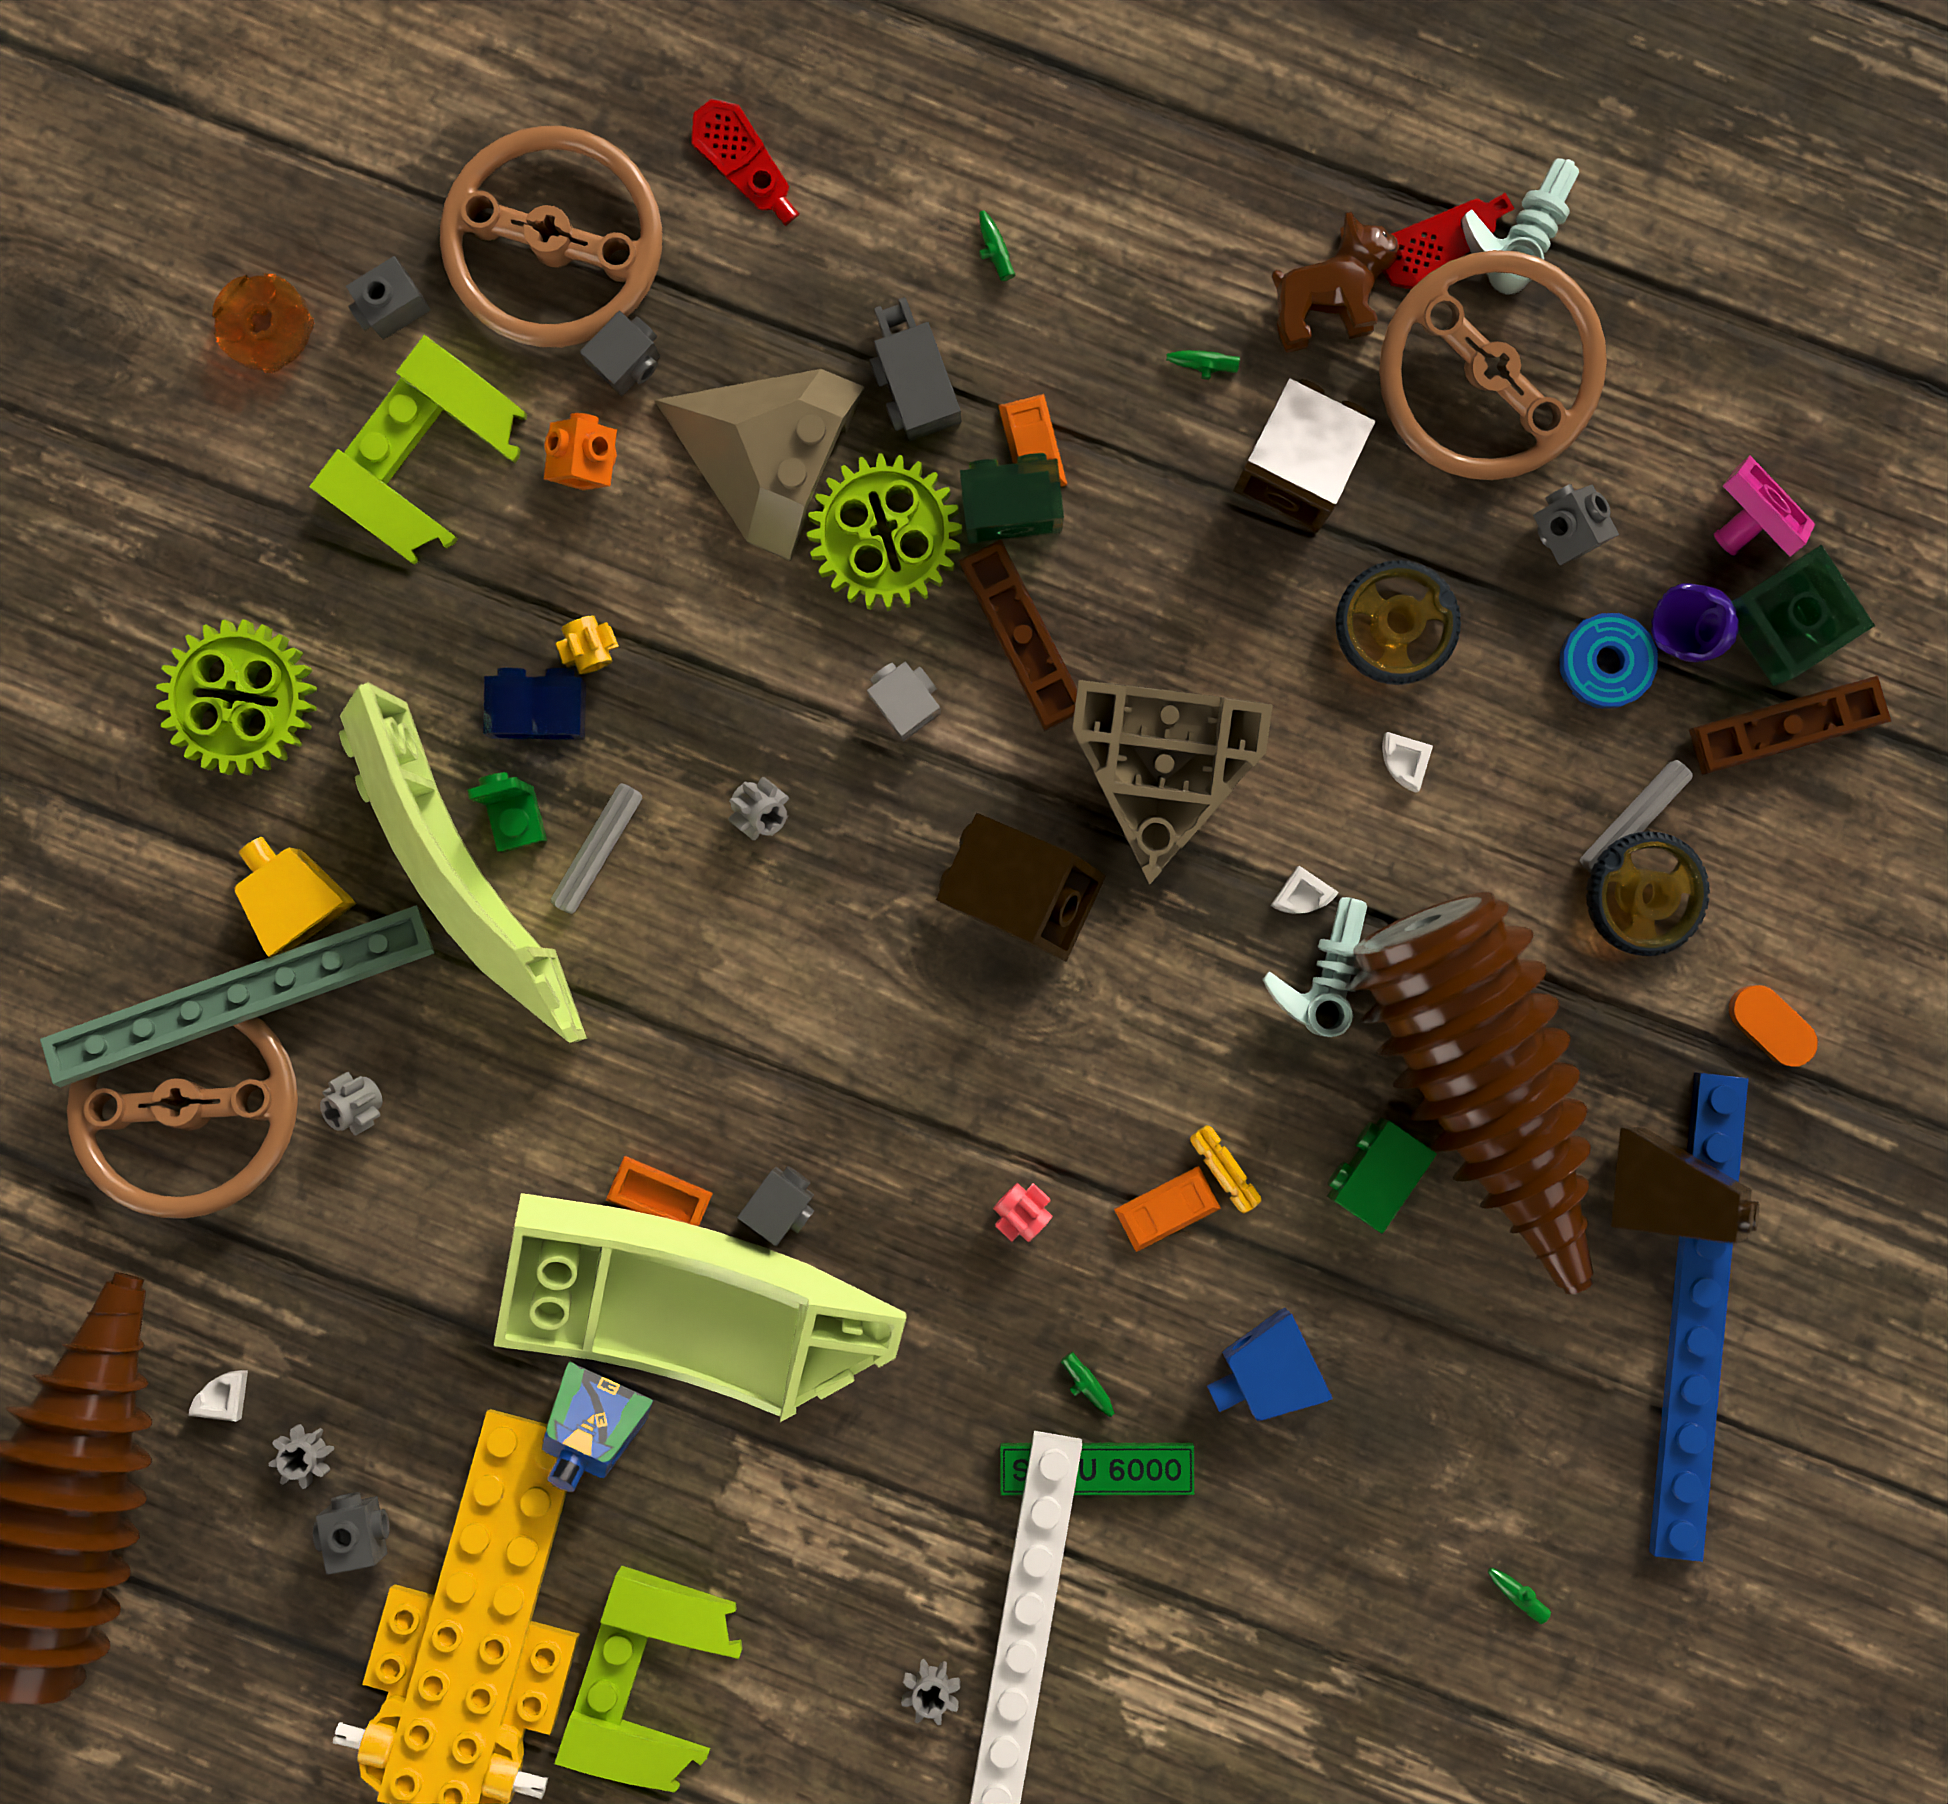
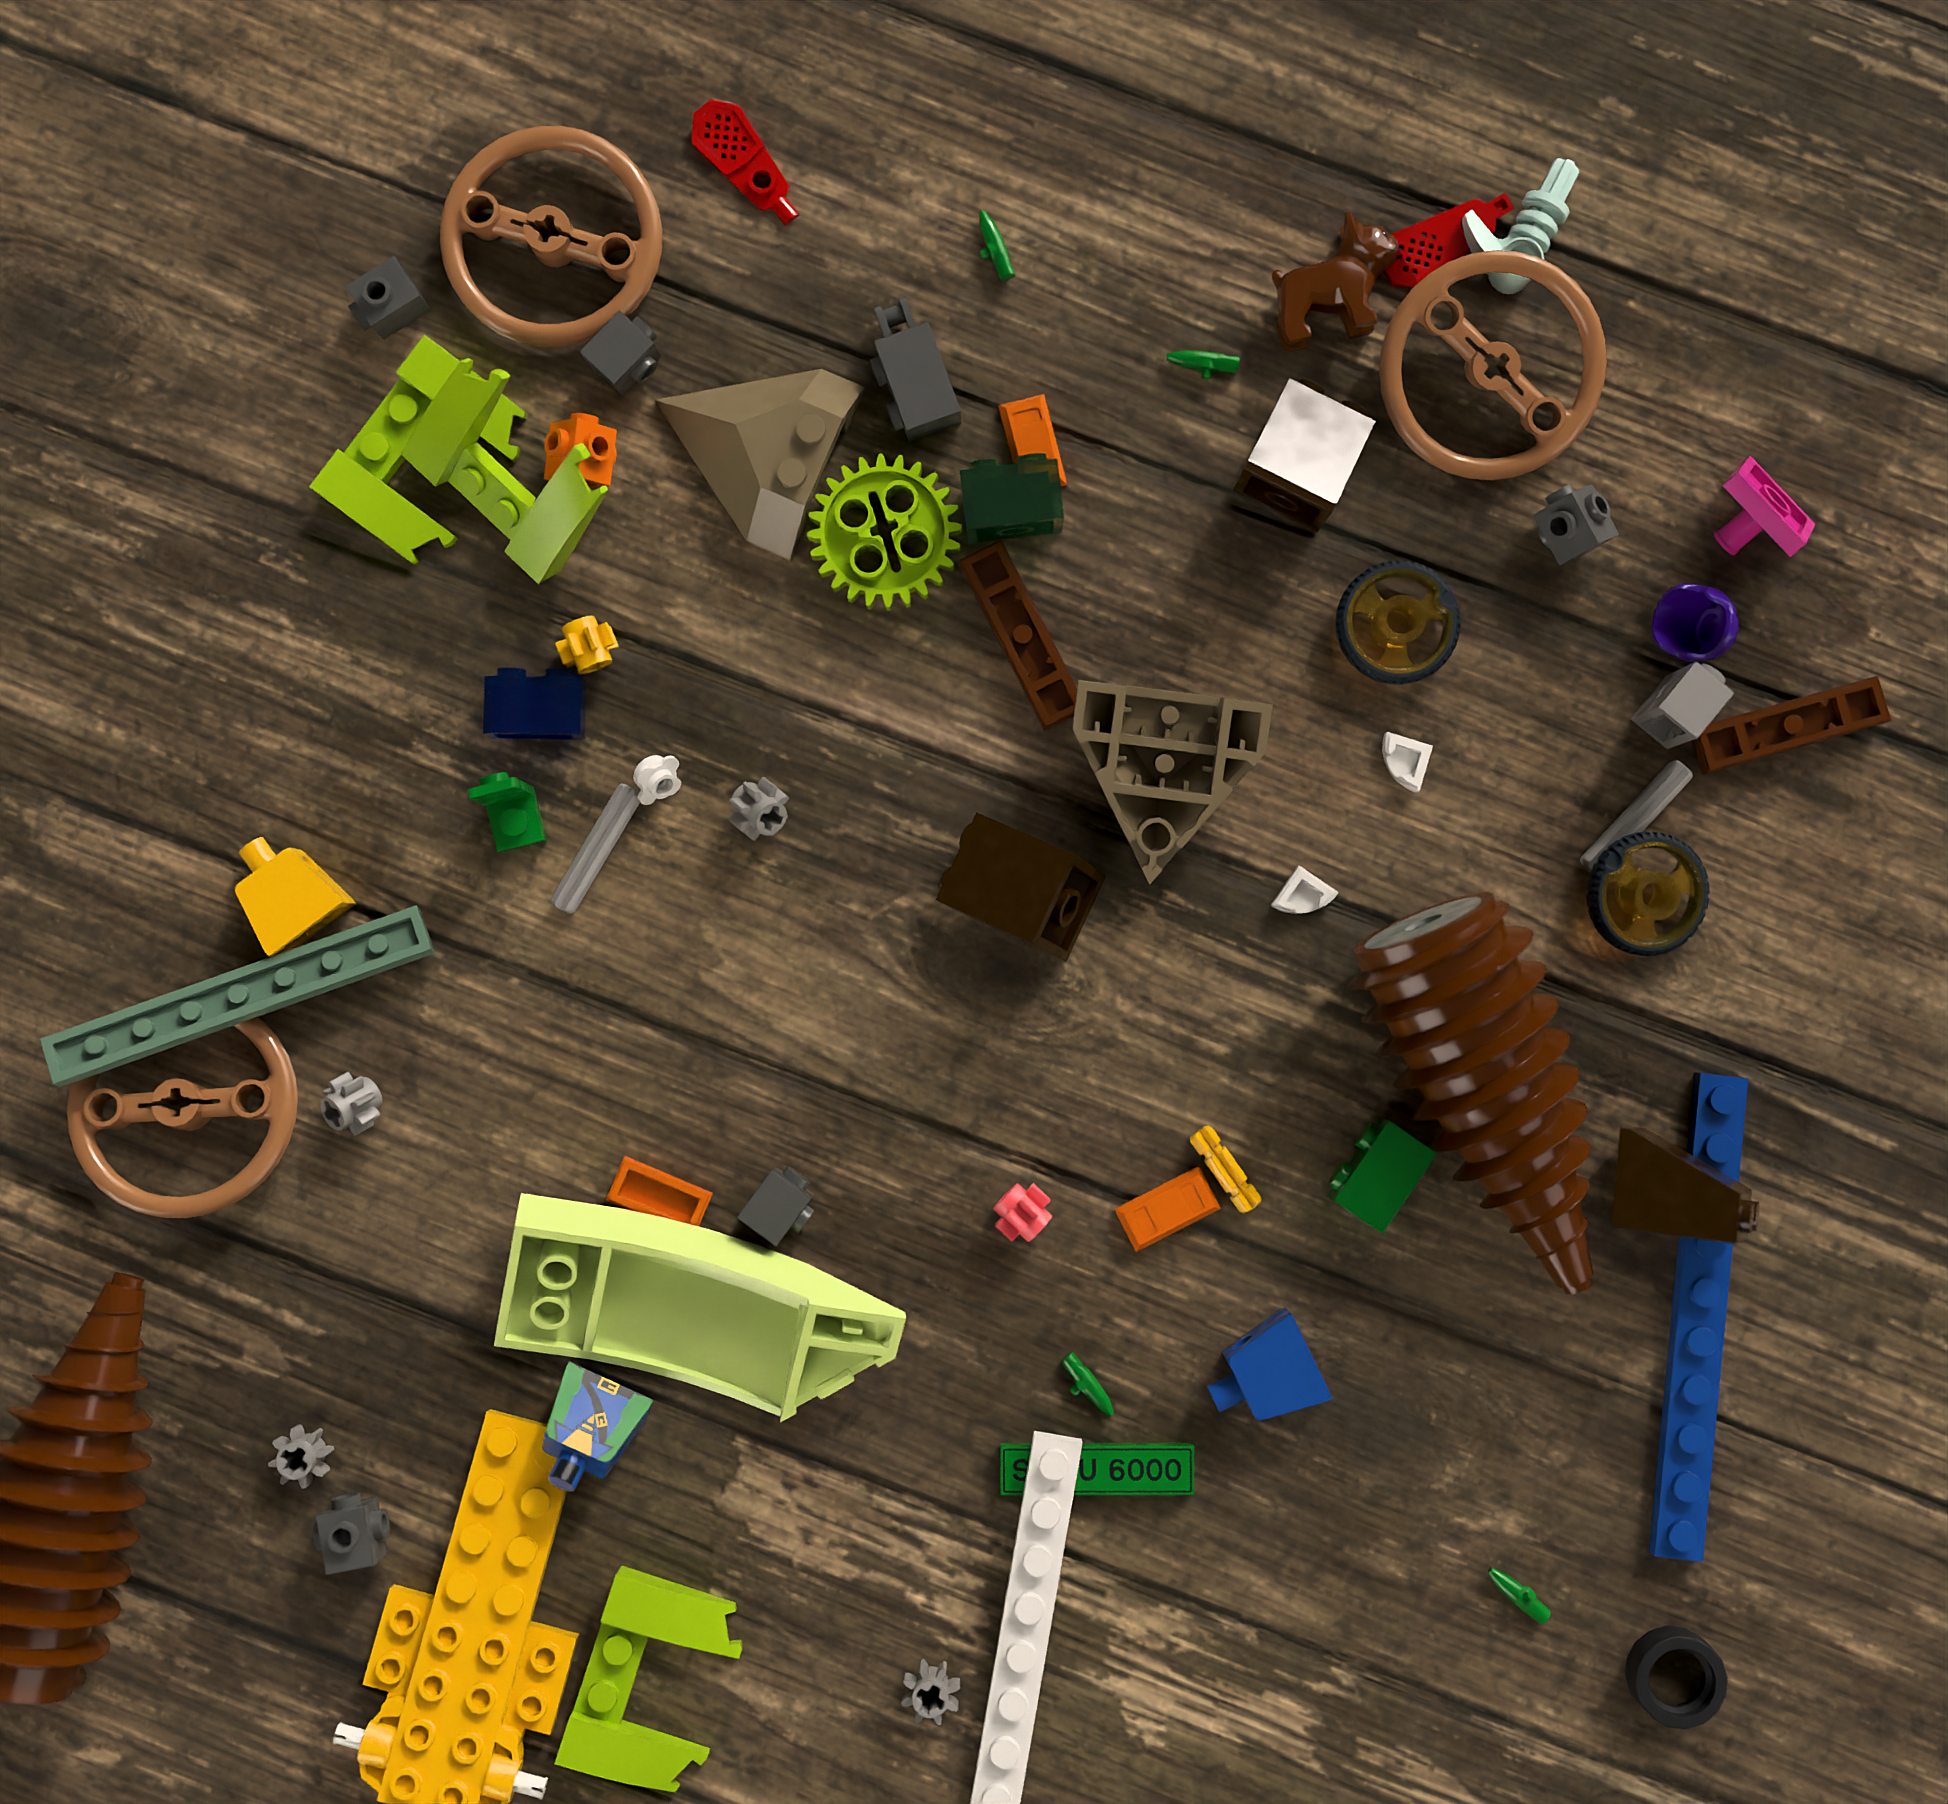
(221, 1397): white tile -> none
(243, 656): lime gear -> none
(269, 348): clear orange plate -> none
(426, 842): yellowish green slope -> none
(447, 449): none -> lime wedge
(656, 778): none -> white plate
(904, 698): light grey brick -> none
(1335, 974): light aqua piece -> none
(1636, 655): blue tile -> none
(1683, 704): none -> light grey brick
(1699, 1707): none -> black tyre
(1773, 1025): orange tile -> none
(1799, 616): clear green brick -> none

